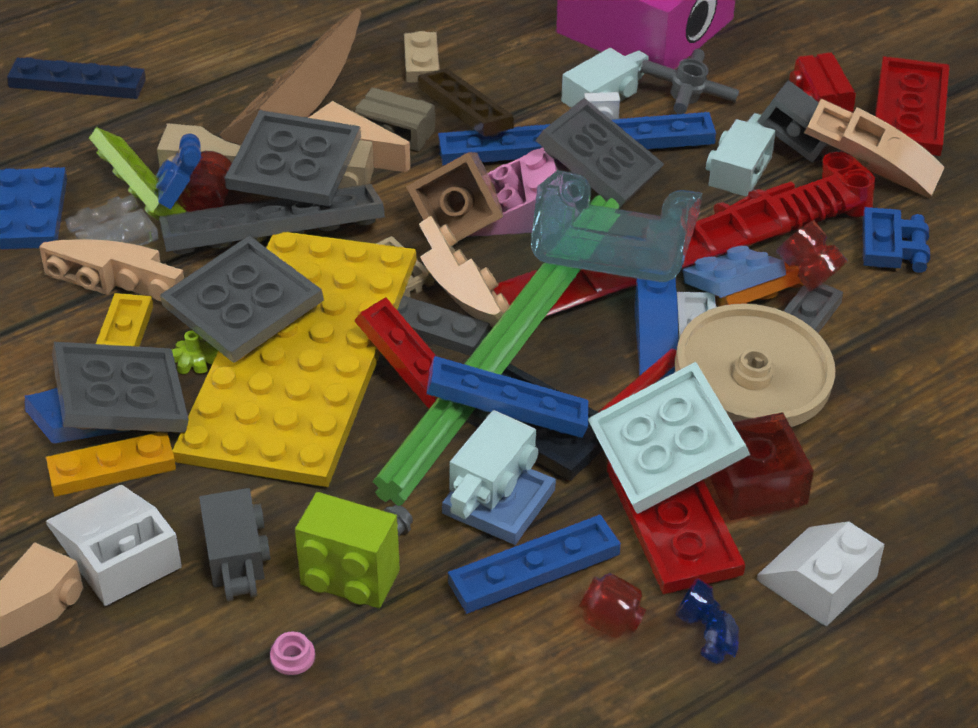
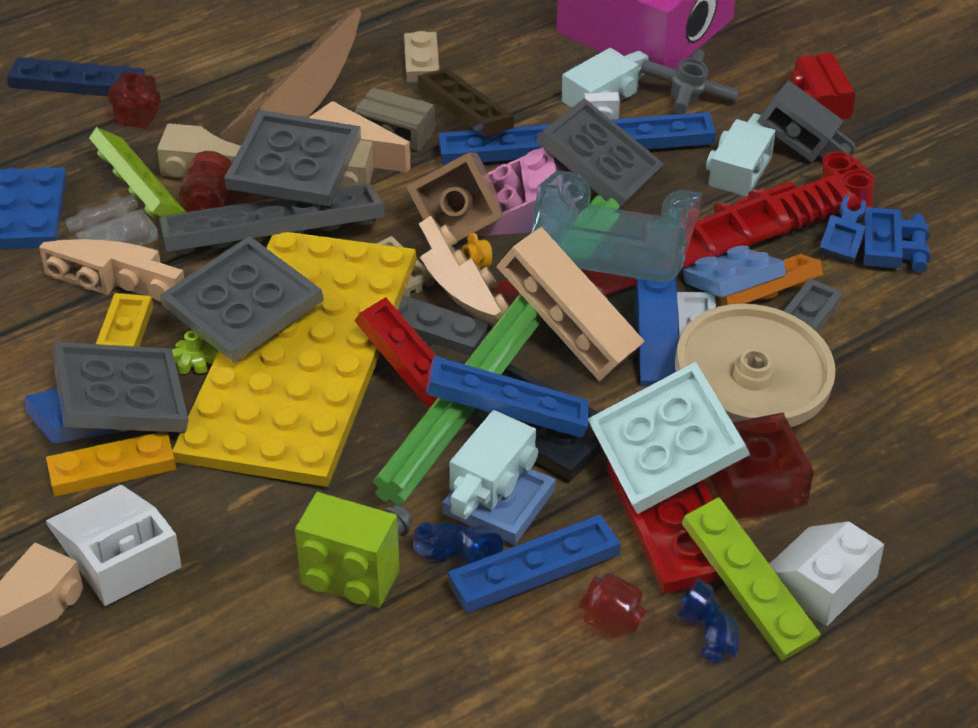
(134, 99): none -> clear red brick
(176, 174): blue plate -> none
(233, 541): dark grey brick -> none
(292, 644): bright pink plate -> none
(444, 539): none -> clear blue arm
(478, 250): none -> light orange plate
(570, 303): none -> light nougat brick
(647, 378): red bar -> none
(751, 579): none -> lime plate
(811, 255): clear red wheel -> none
(844, 234): none -> blue plate
(879, 144): light nougat slope -> none
(914, 99): red plate -> none

